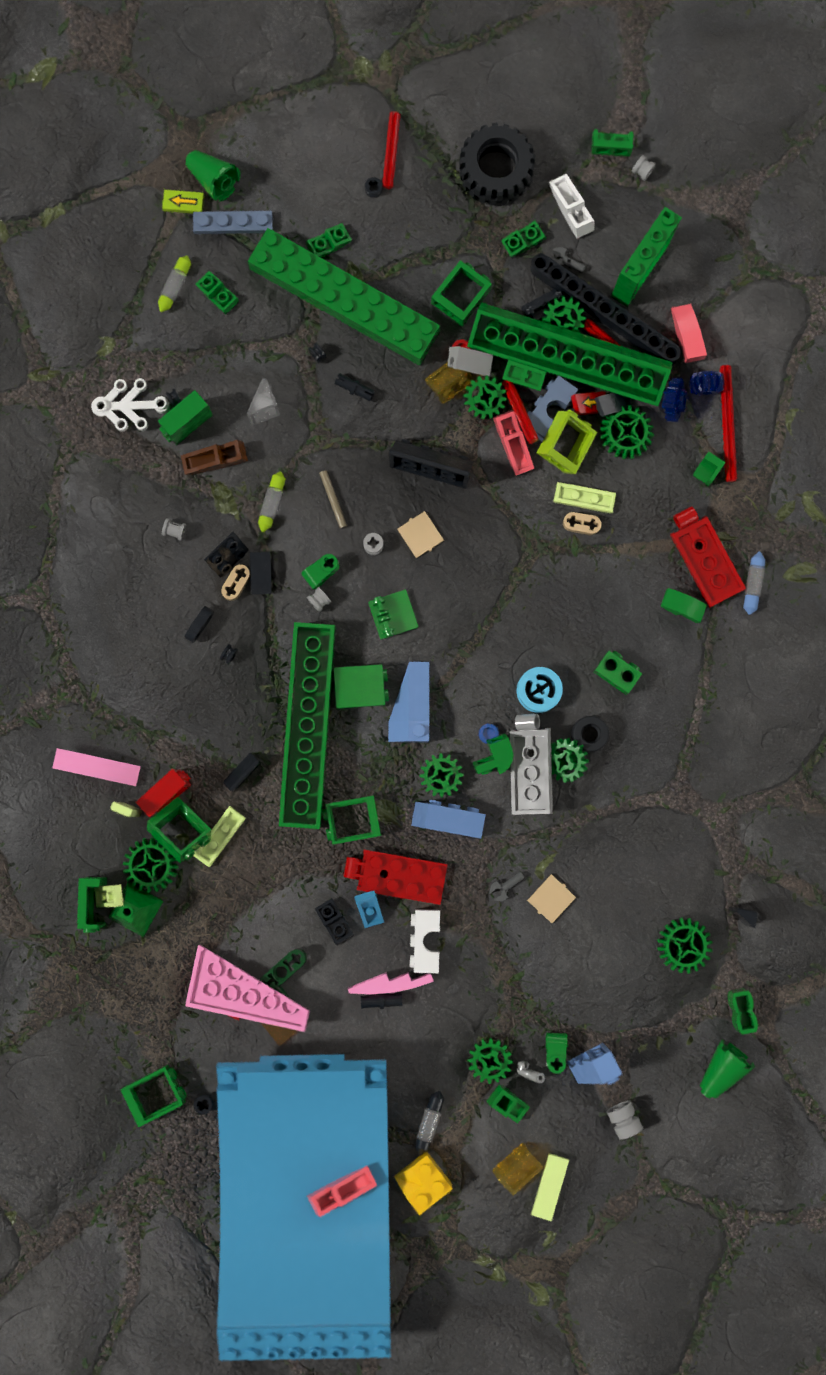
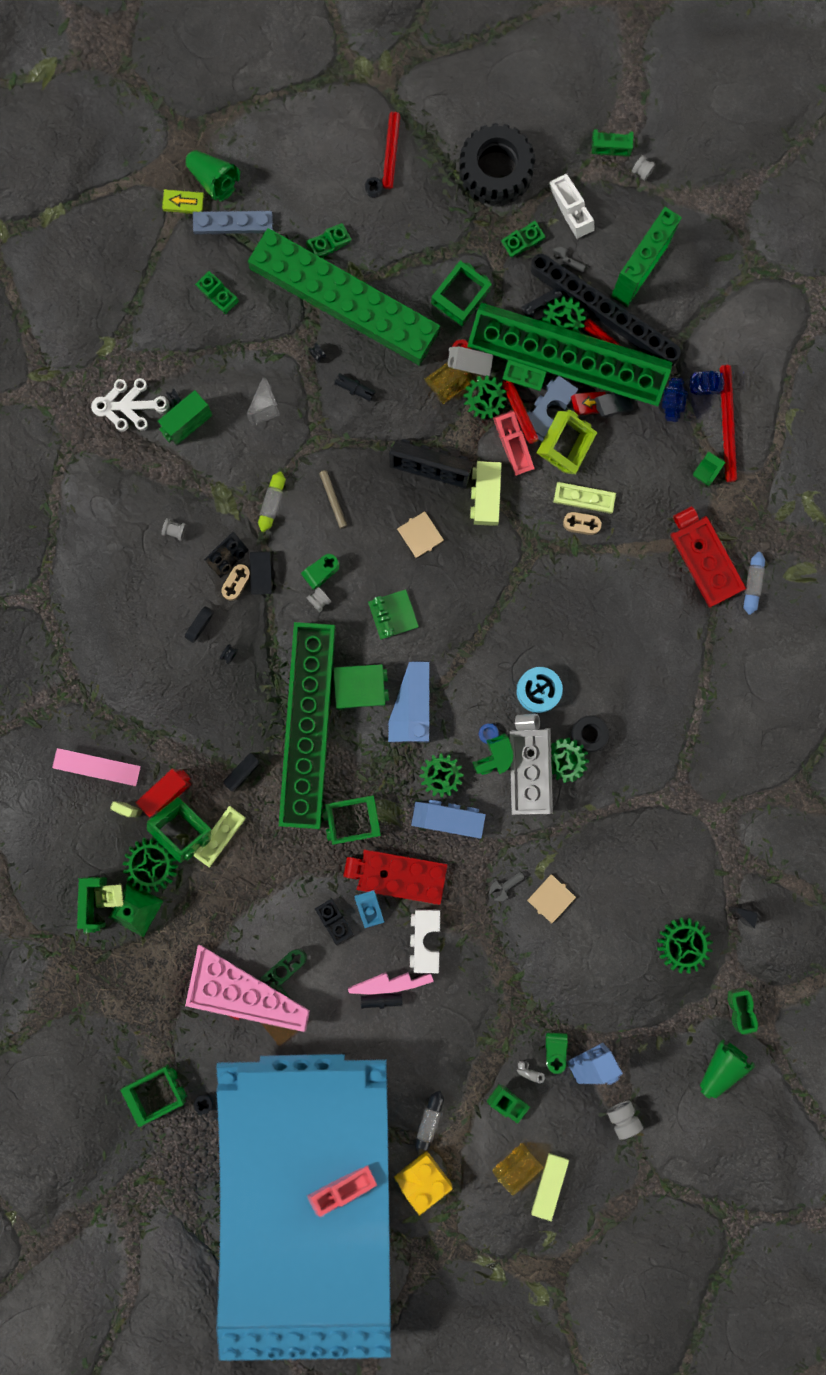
(174, 283): piece -> none
(214, 457): reddish brown slope -> none
(373, 548): light grey wheel -> none
(486, 493): none -> yellowish green brick
(494, 1050): green gear -> none
(615, 677): green brick -> none
(632, 437): green gear -> none
(684, 605): green slope -> none
(688, 333): coral slope -> none

